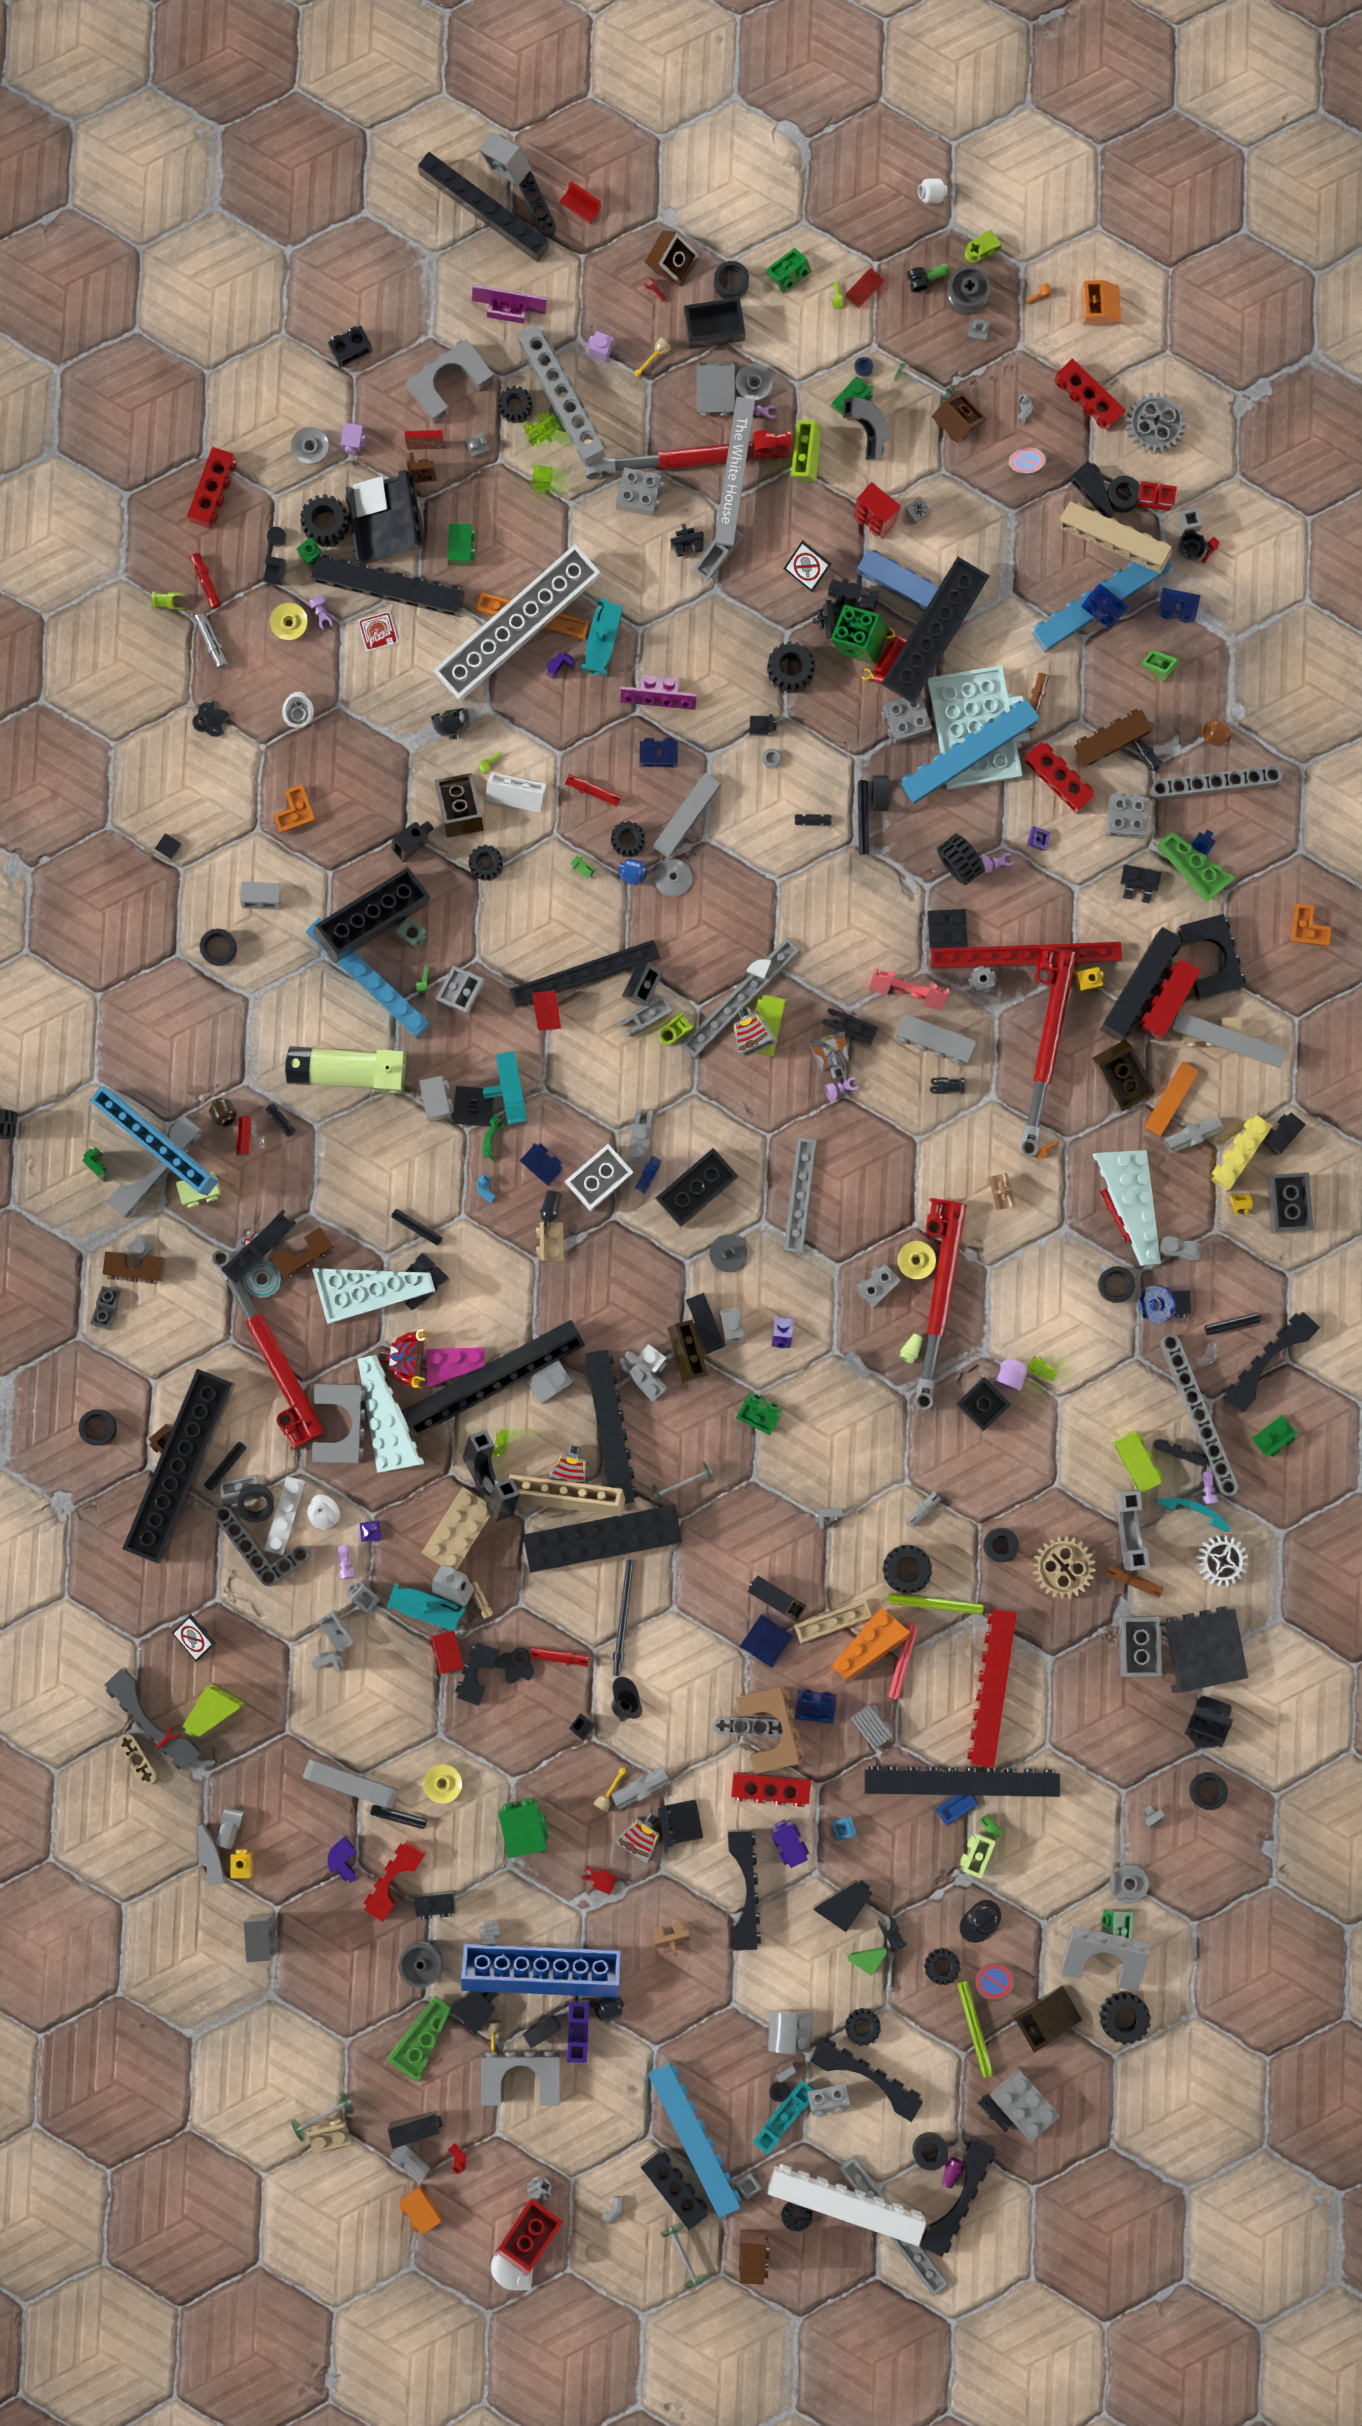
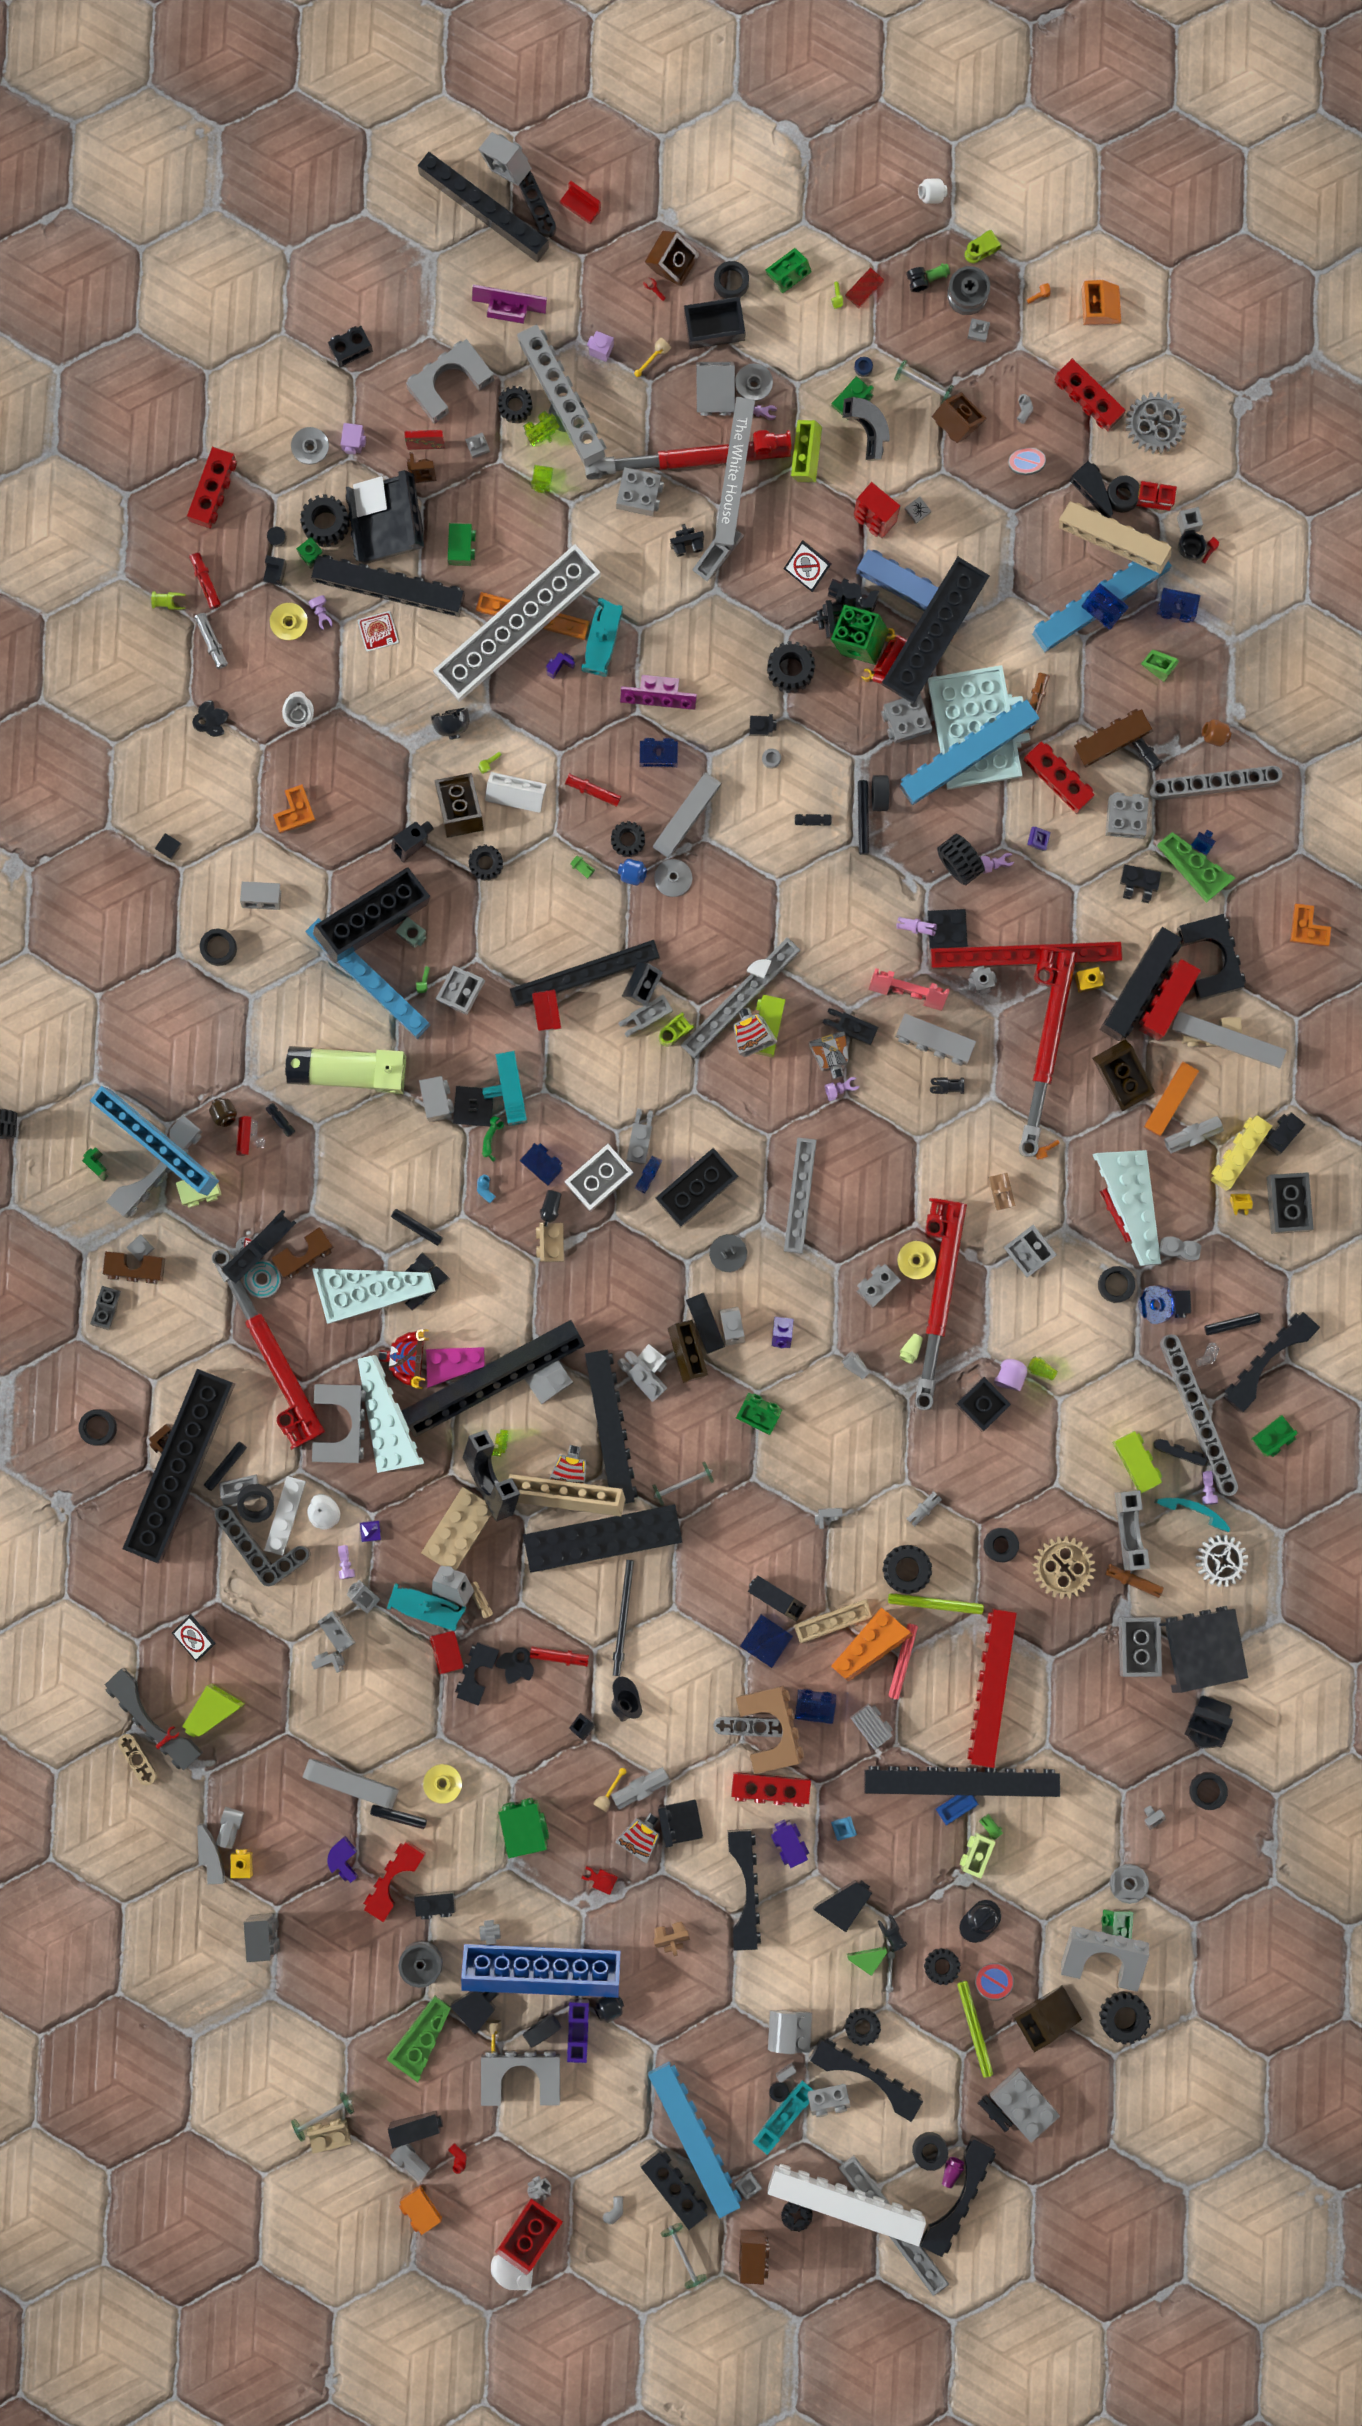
(916, 926): none -> lavender pin
(1030, 1251): none -> light grey brick

